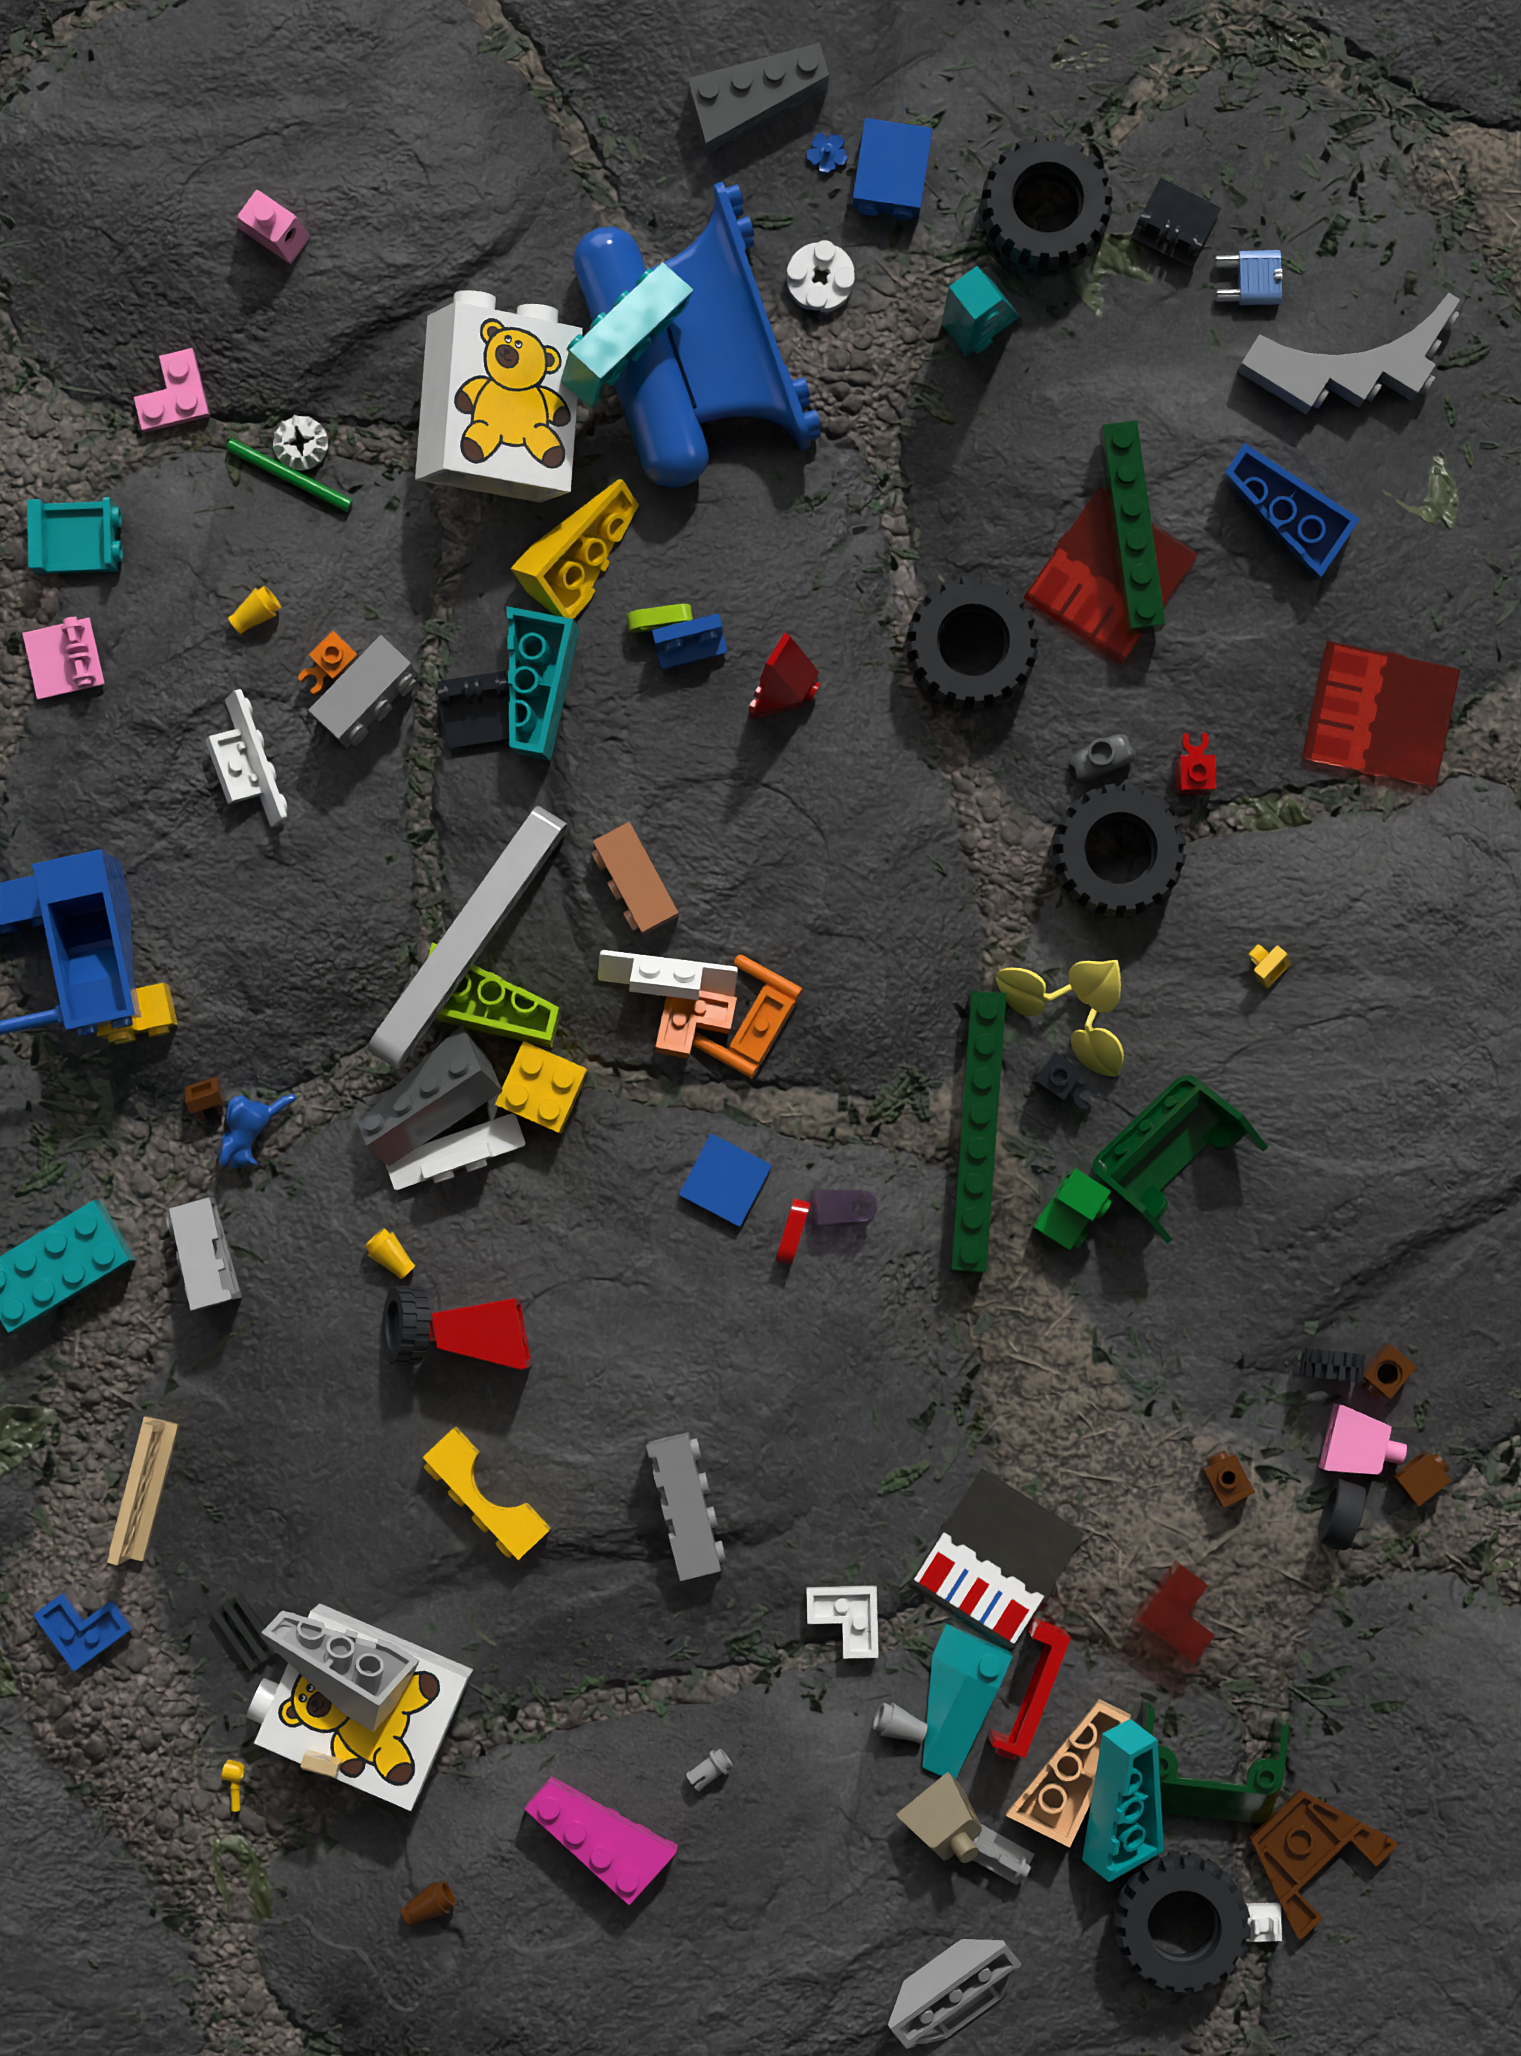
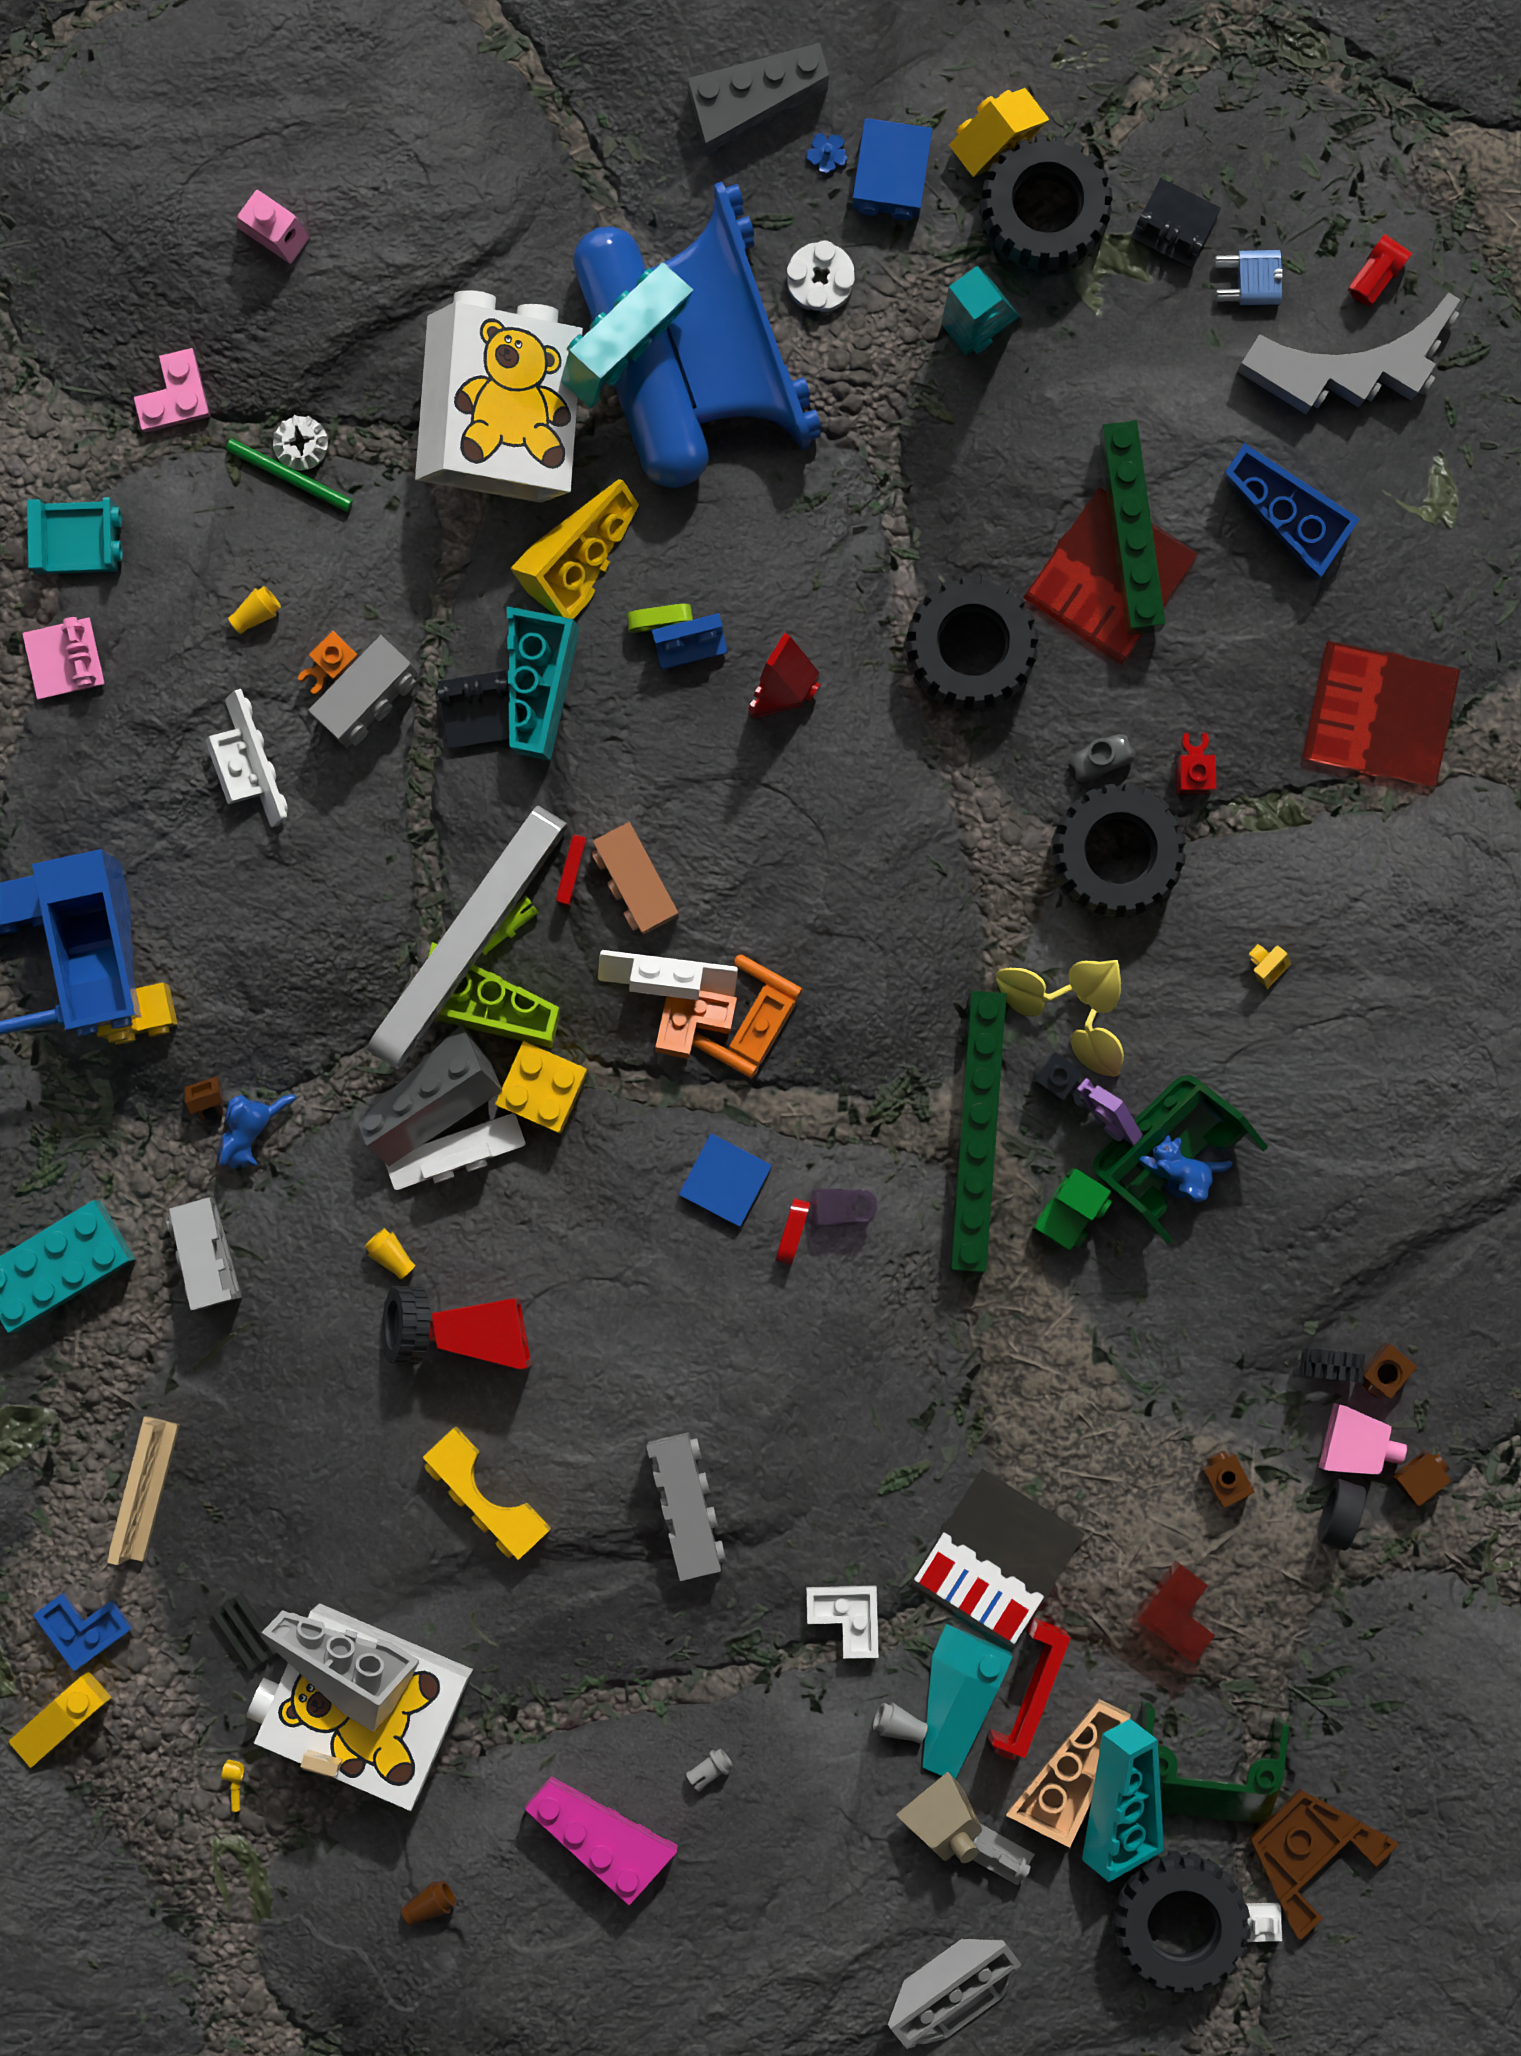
(59, 1719): none -> yellow slope
(512, 923): none -> lime pin
(571, 870): none -> red tile
(996, 128): none -> yellow brick
(1111, 1111): none -> medium lavender plate
(1183, 1175): none -> blue animal
(1382, 265): none -> red piece

